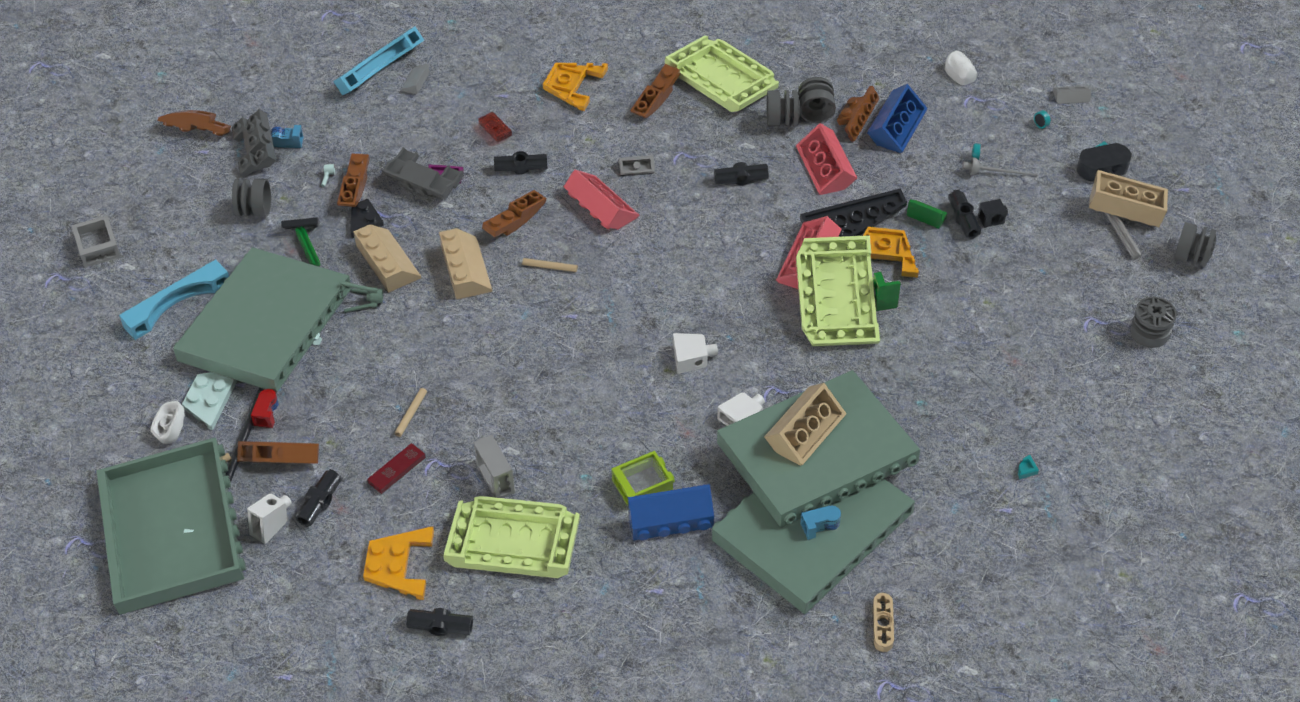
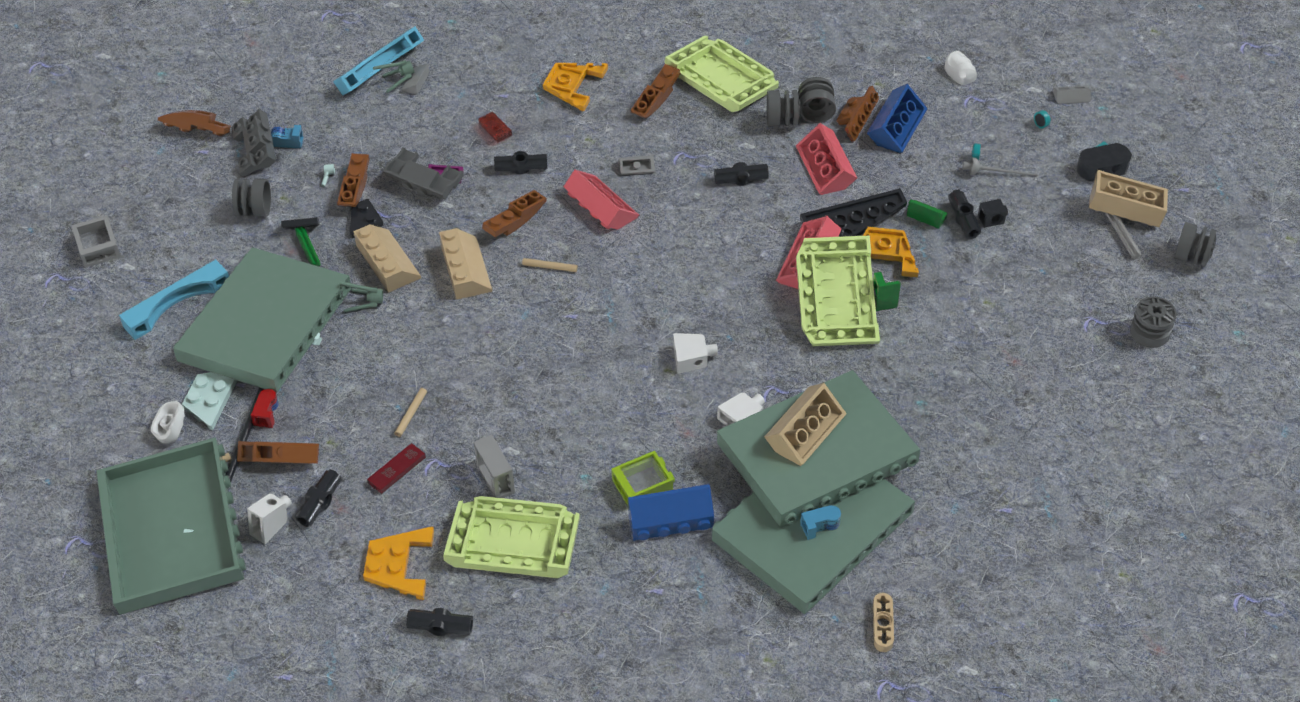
(405, 69): none -> sand green plant
(1027, 468): teal tile -> none

